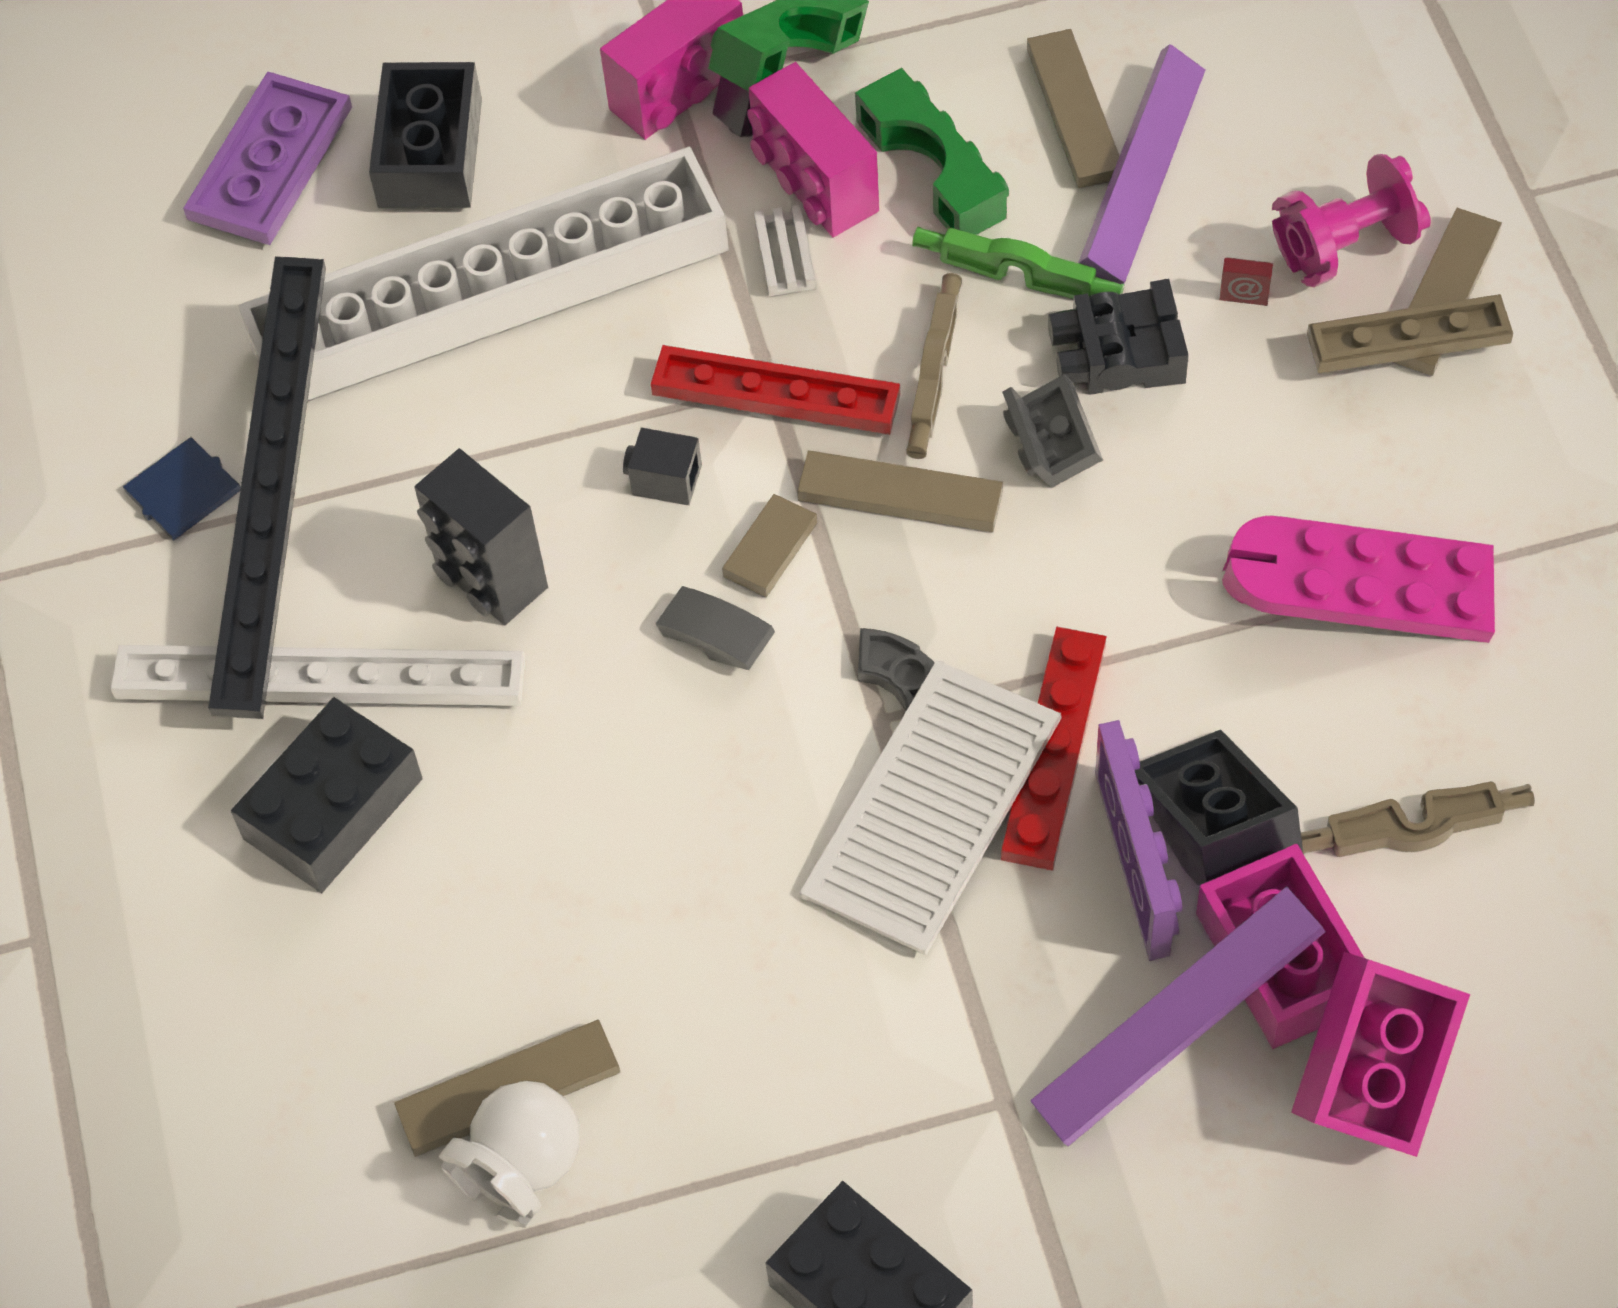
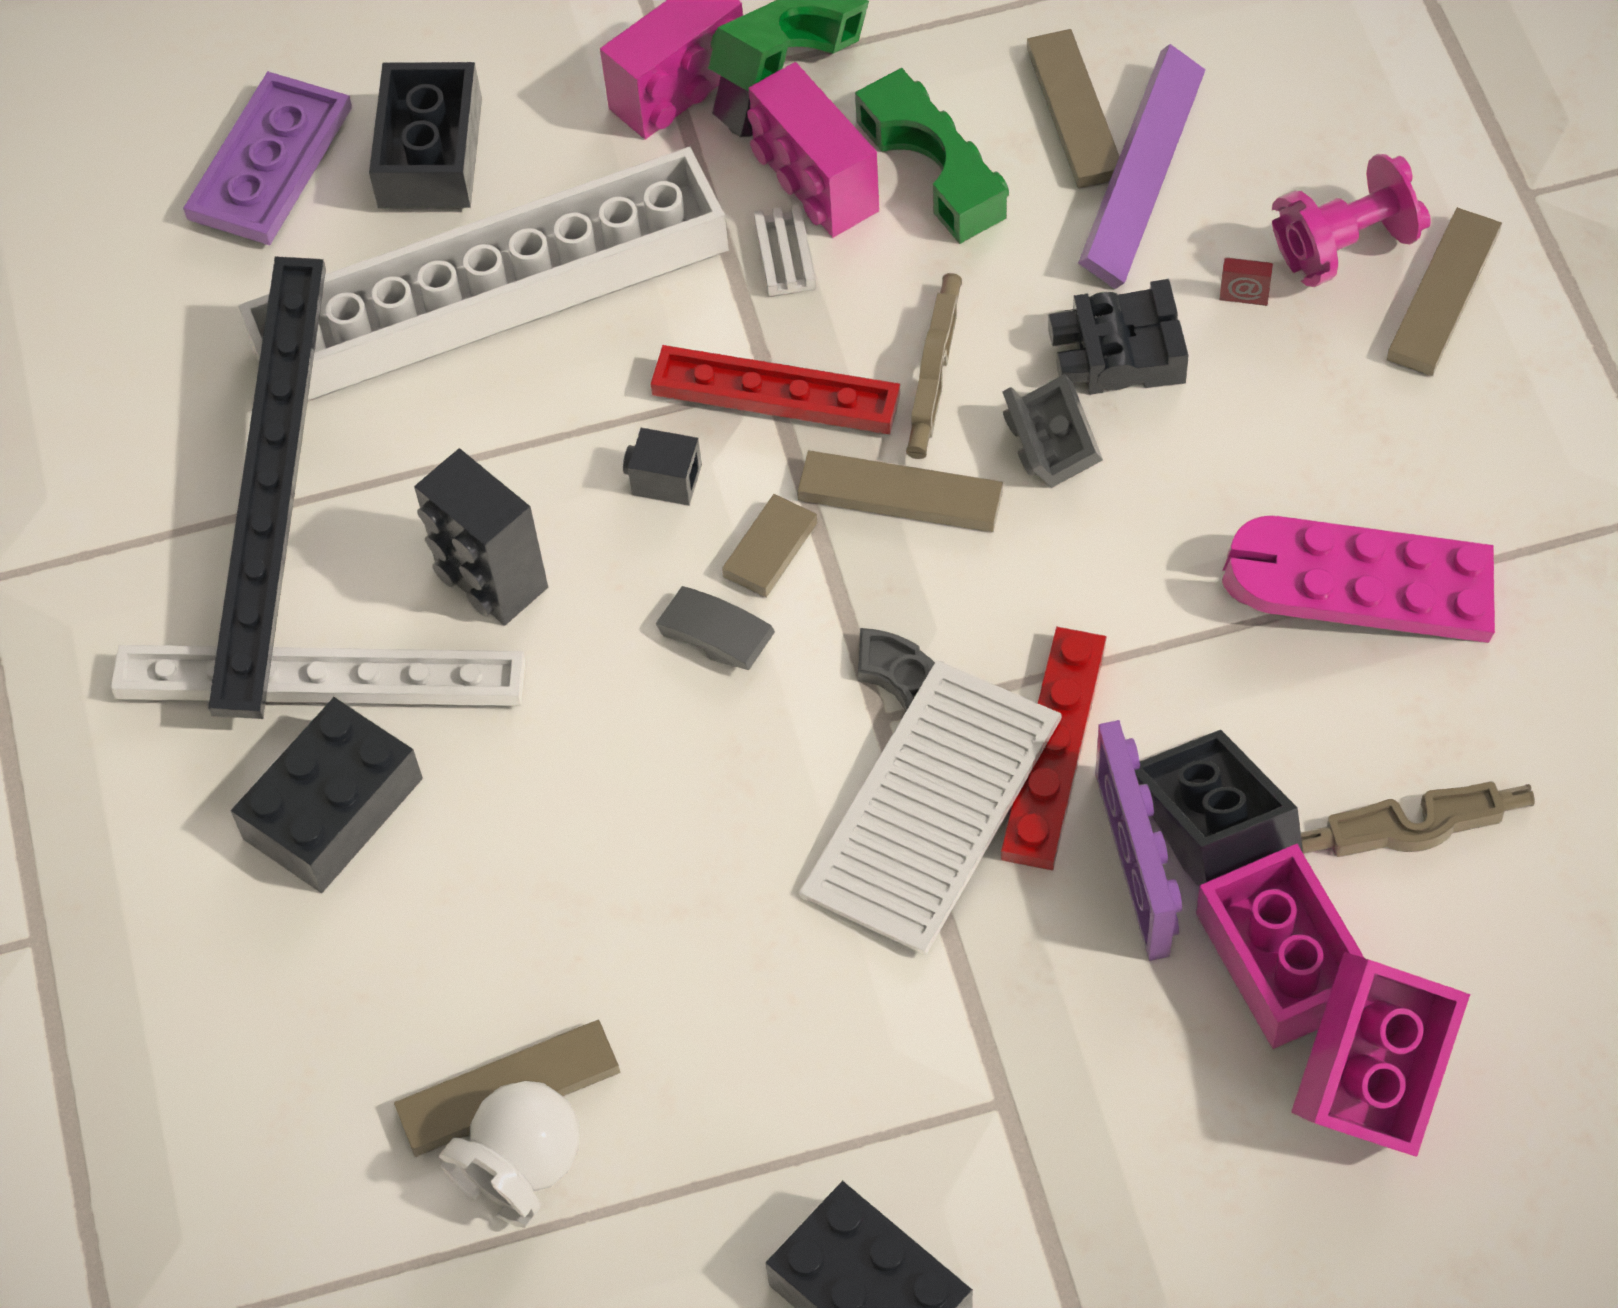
(182, 488): dark blue piece -> none
(995, 256): bright green piece -> none
(1177, 1016): medium lavender tile -> none
(1409, 333): dark tan tile -> none

